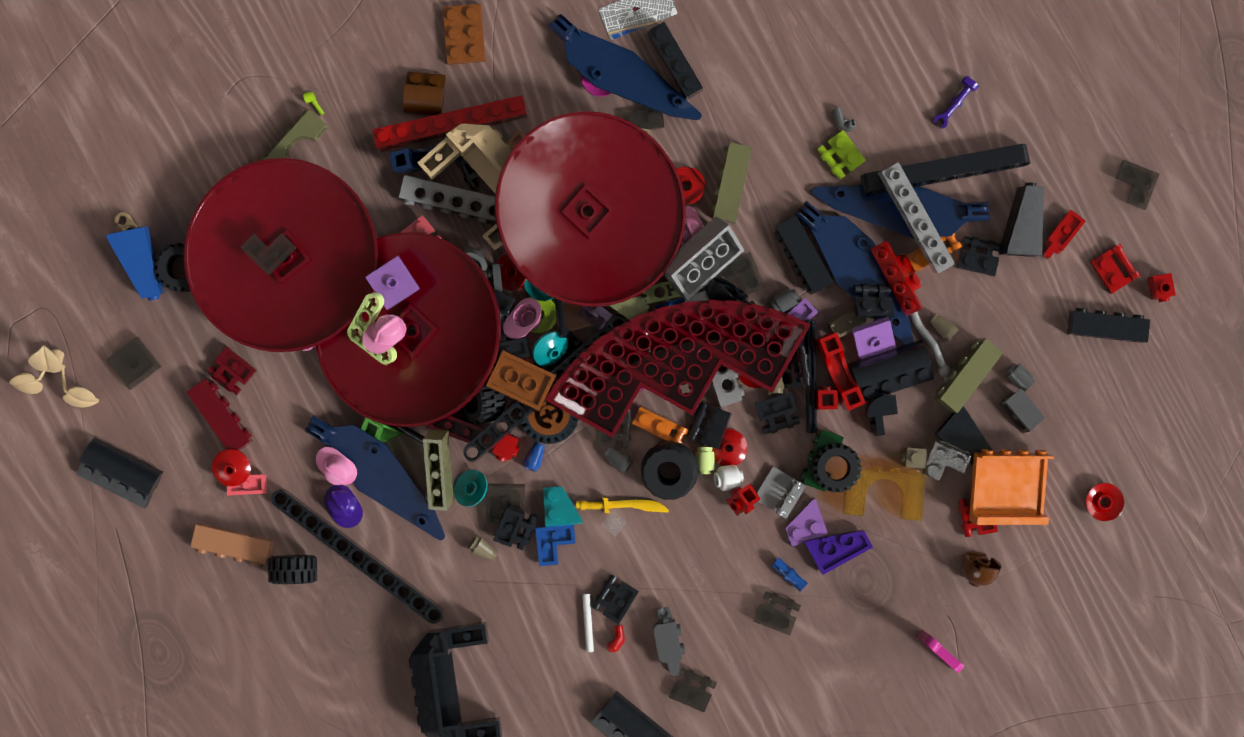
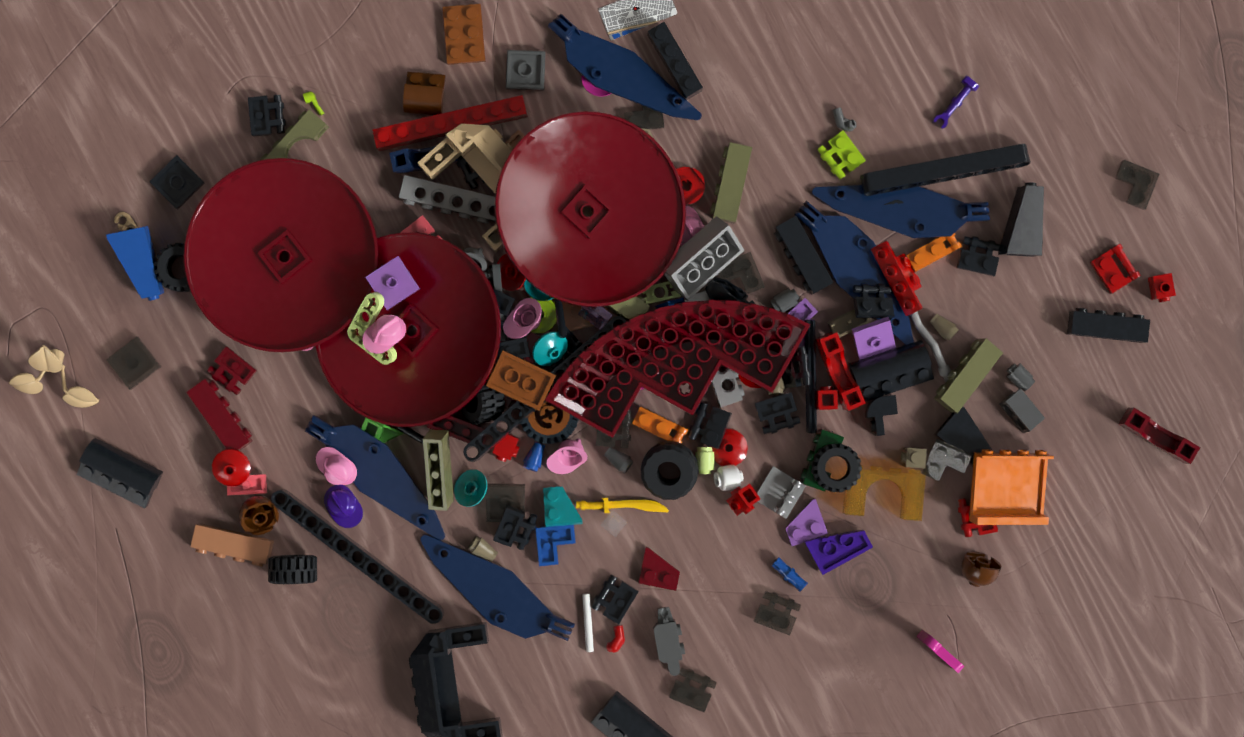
(177, 182): none -> black plate
(258, 515): none -> reddish brown cylinder
(260, 115): none -> black plate
(268, 257): clear smoke plate -> none
(496, 592): none -> dark blue wing
(525, 70): none -> dark grey plate
(567, 457): none -> bright pink piece
(658, 572): none -> dark red wing
(916, 218): light grey brick -> none
(1063, 234): red hinge -> none
(1114, 502): red dish -> none
(1158, 436): none -> dark red arch

